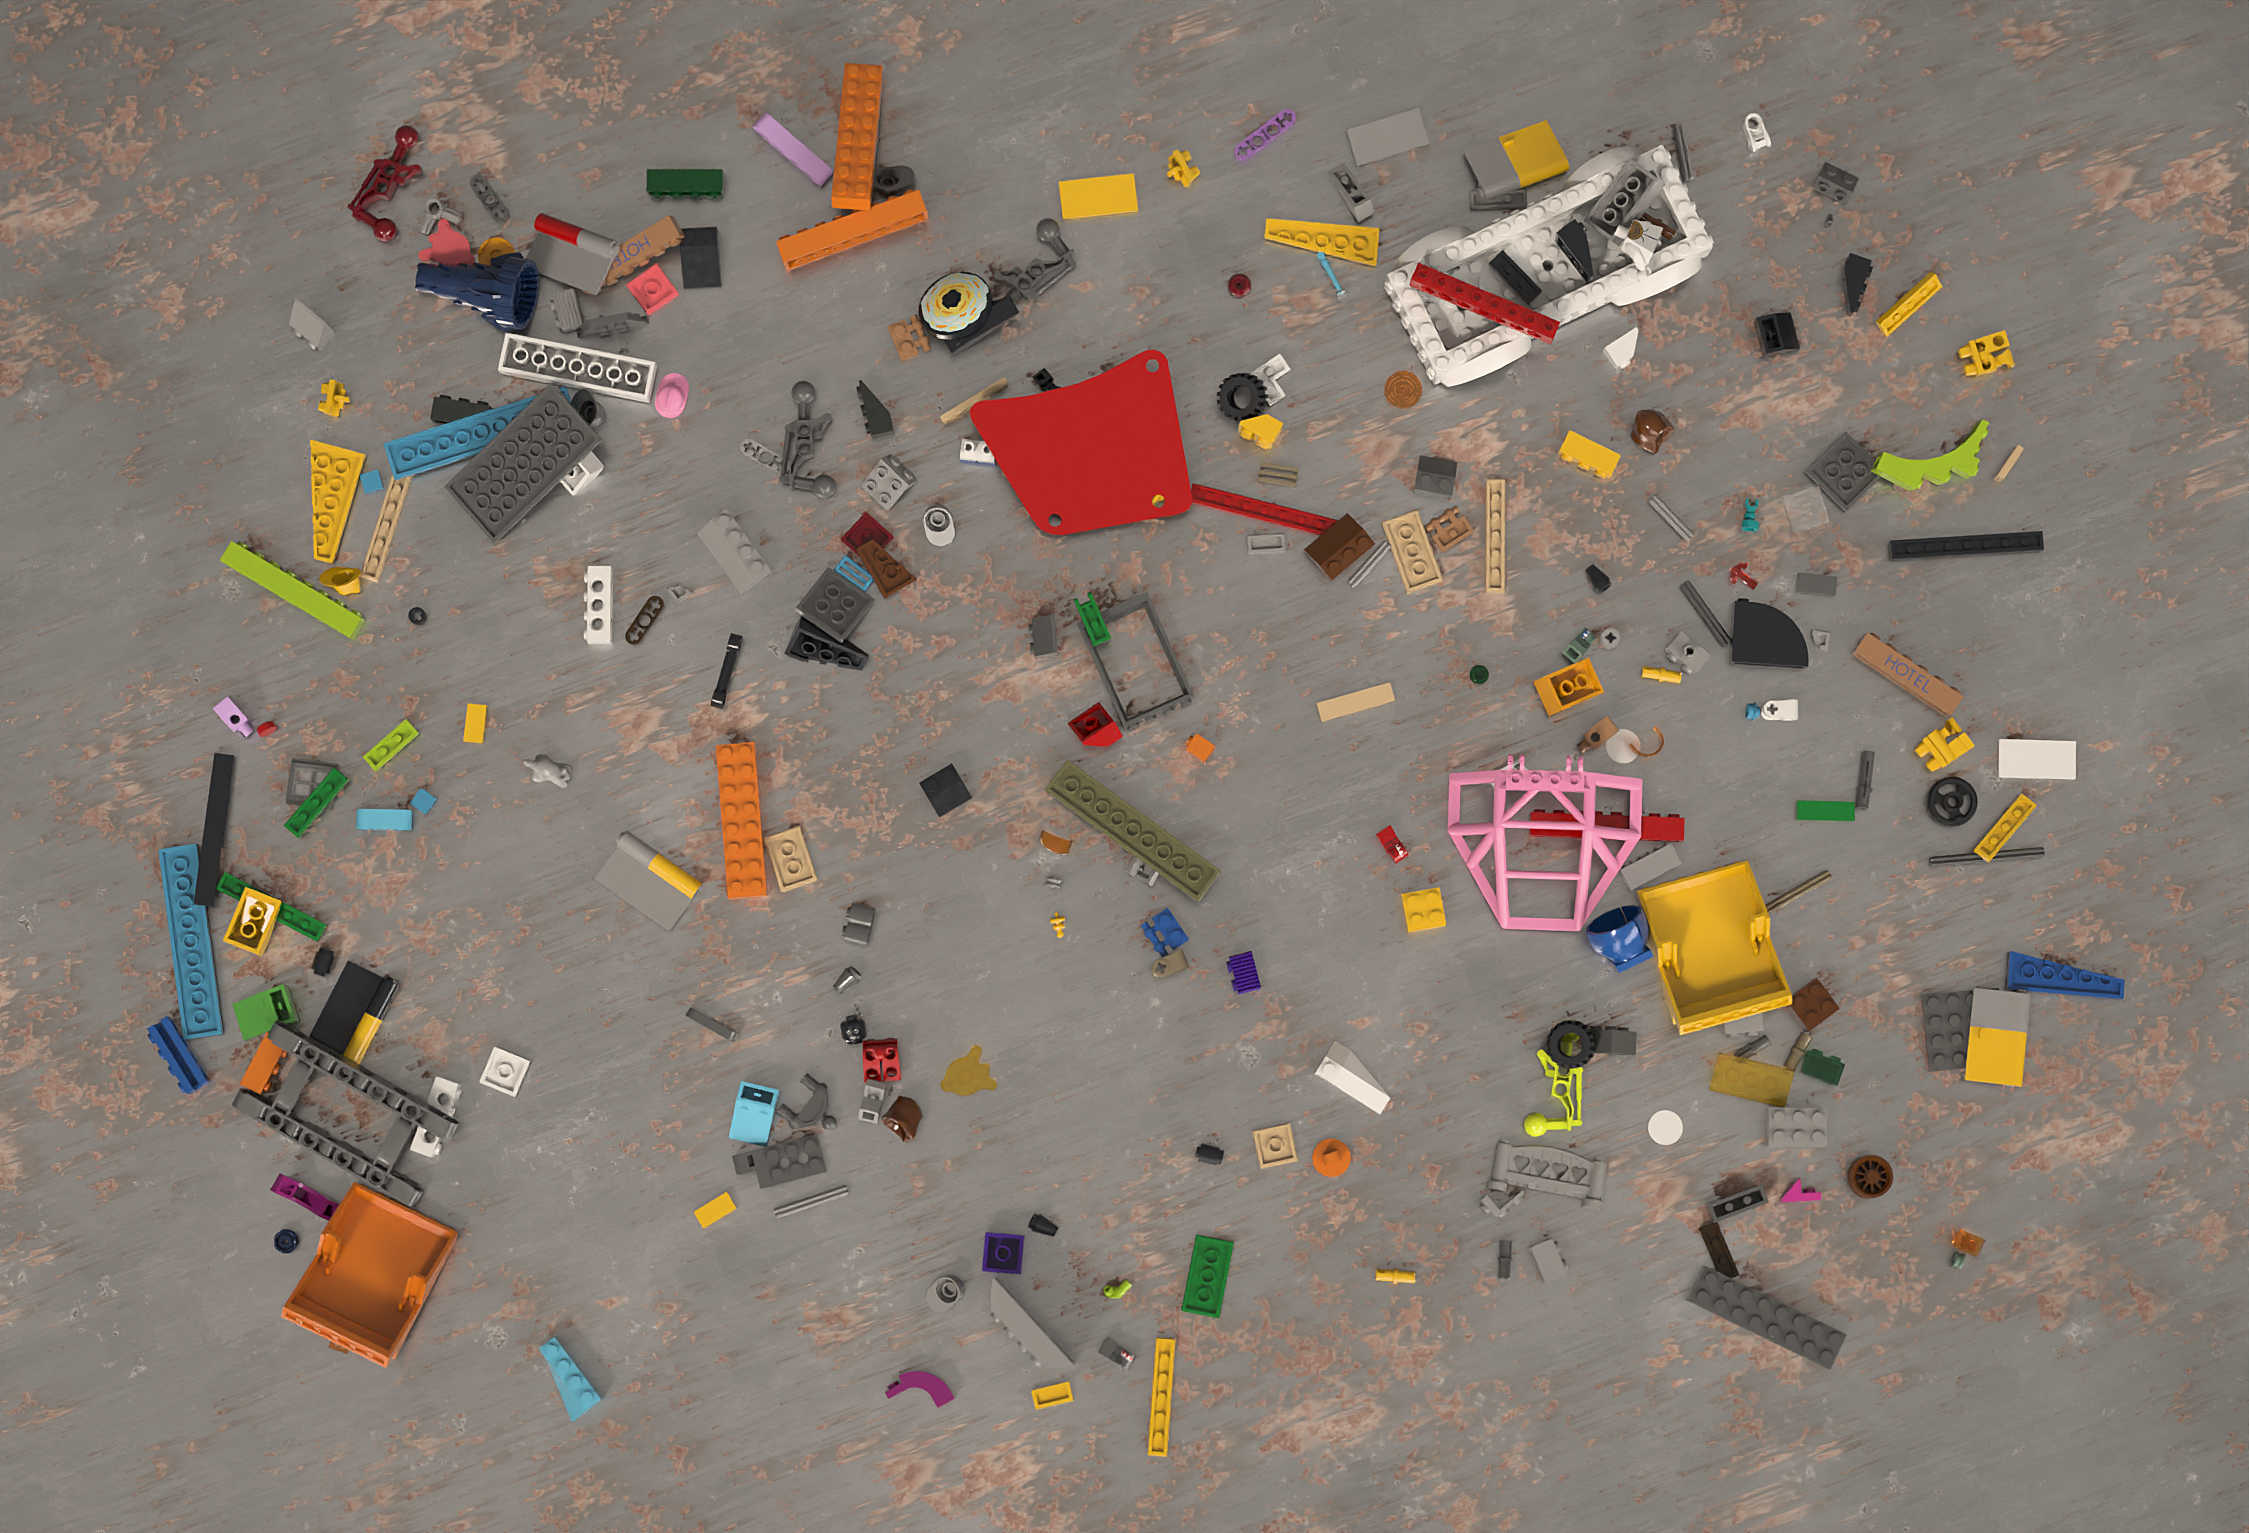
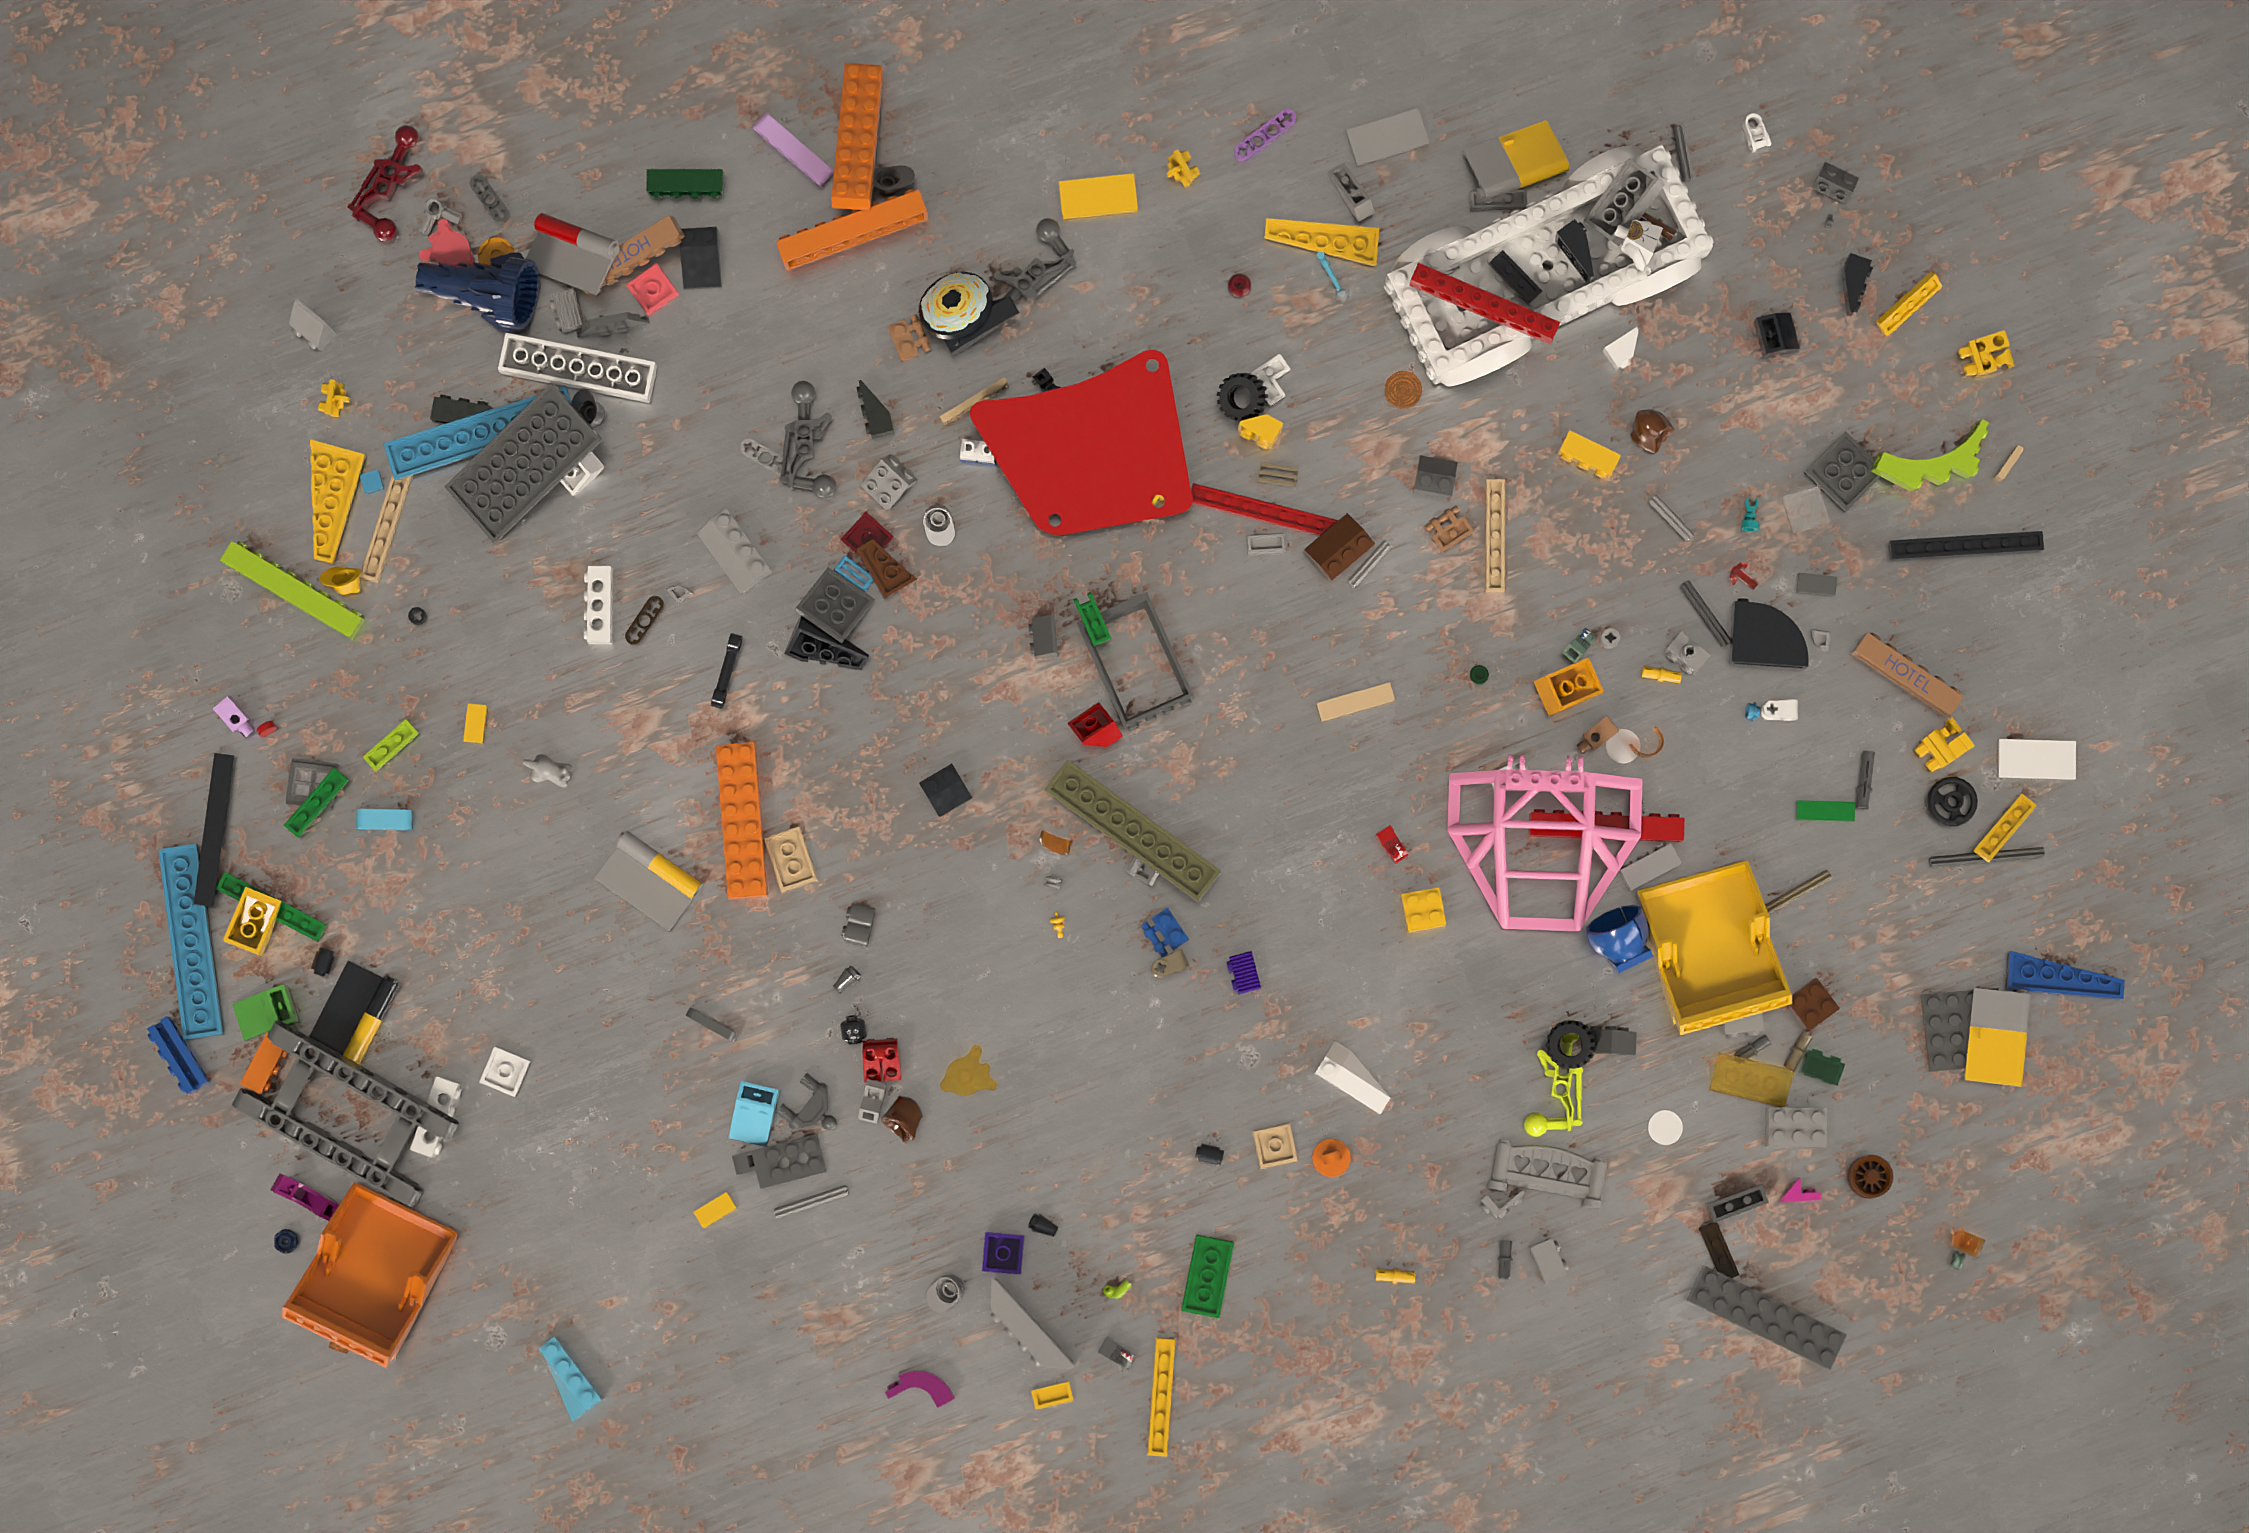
(423, 801): dark azure tile -> none
(672, 395): bright pink piece -> none
(1199, 747): orange brick -> none
(1412, 551): tan tile -> none
(1598, 579): black cone -> none

